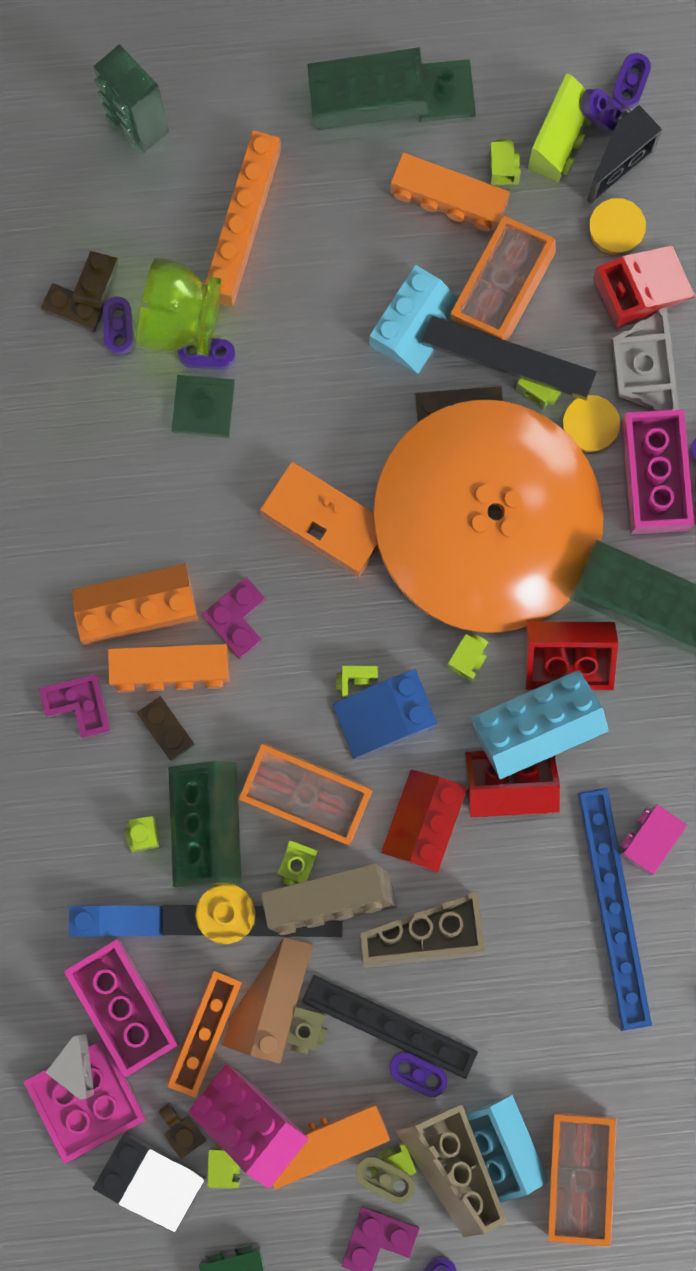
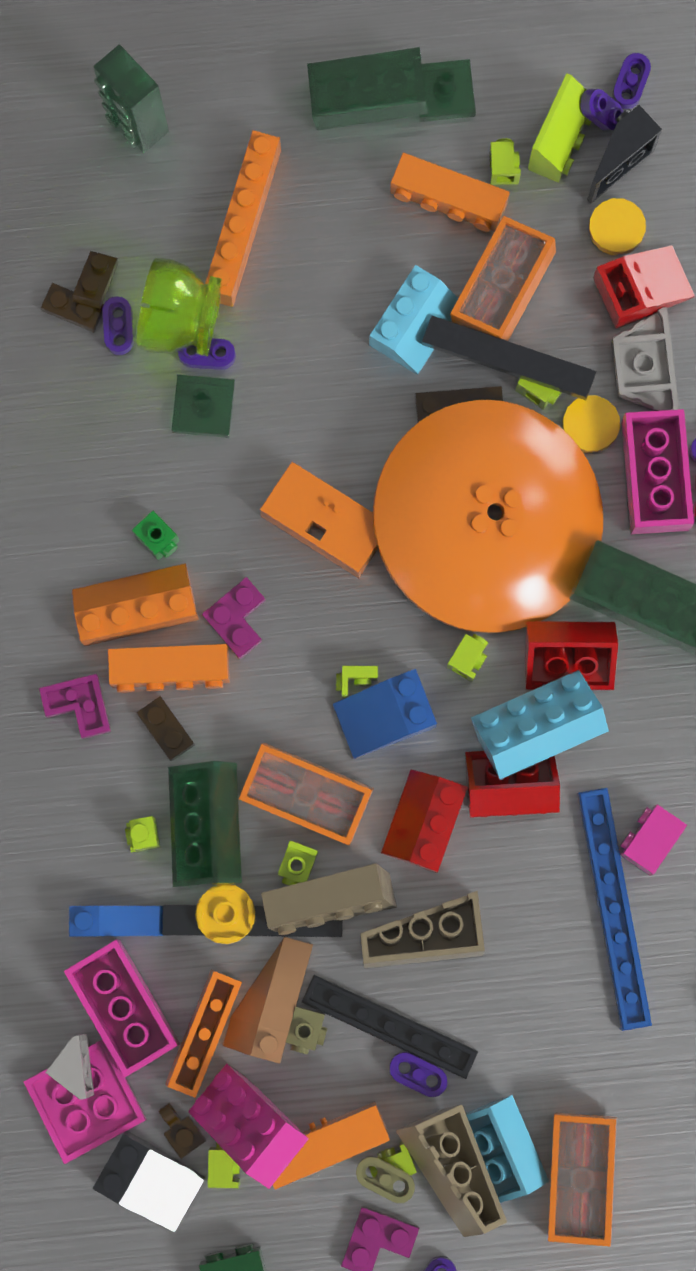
(156, 536): none -> green brick

